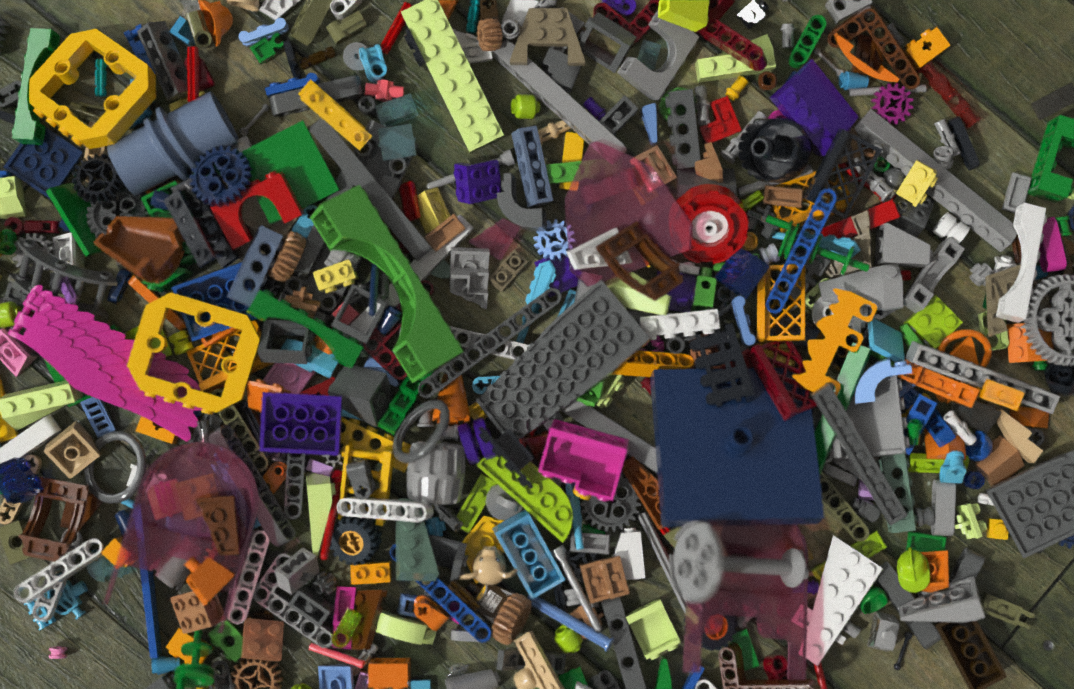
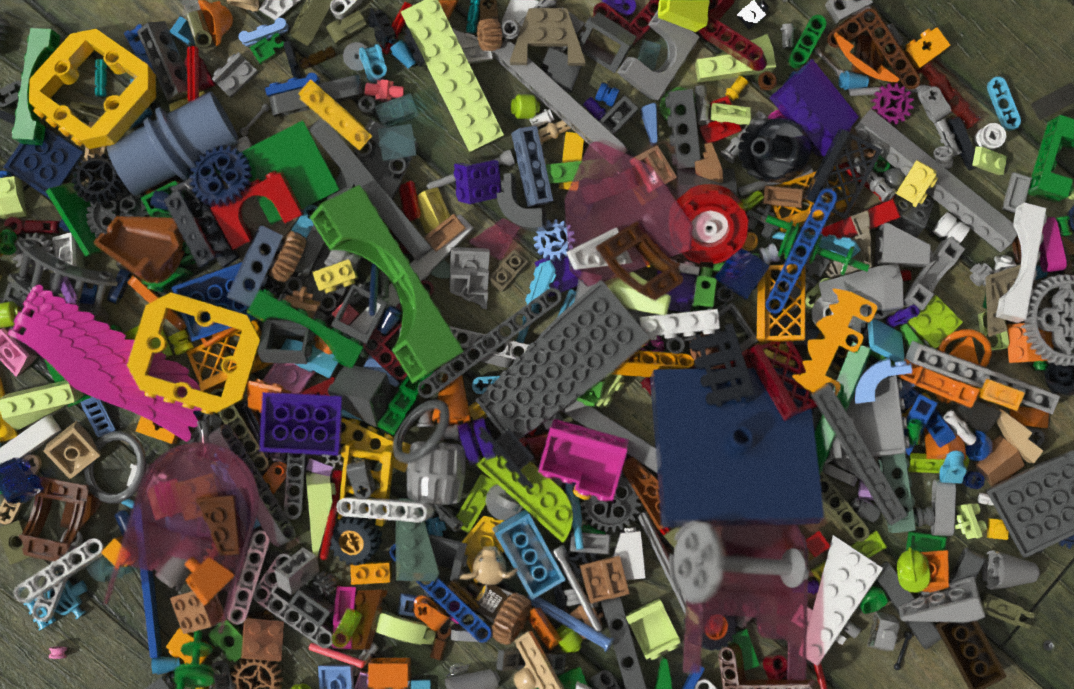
(88, 295): none -> blue tile
(234, 74): none -> light grey bracket
(382, 34): none -> black hinge
(403, 53): none -> dark azure cone
(440, 645): none -> reddish brown bar
(495, 360): none -> light grey beam
(542, 118): none -> white pin
(544, 628): none -> orange slope
(607, 94): none -> blue wheel
(730, 113): none -> yellowish green plate
(742, 321): medium blue plate -> none
(817, 544): none -> red tile
(902, 316): none -> dark purple pin
(935, 106): none -> light grey piece
(989, 160): none -> yellowish green plate
(990, 136): none -> white wheel
(1007, 95): none -> medium azure beam
(1007, 571): none -> light grey cone

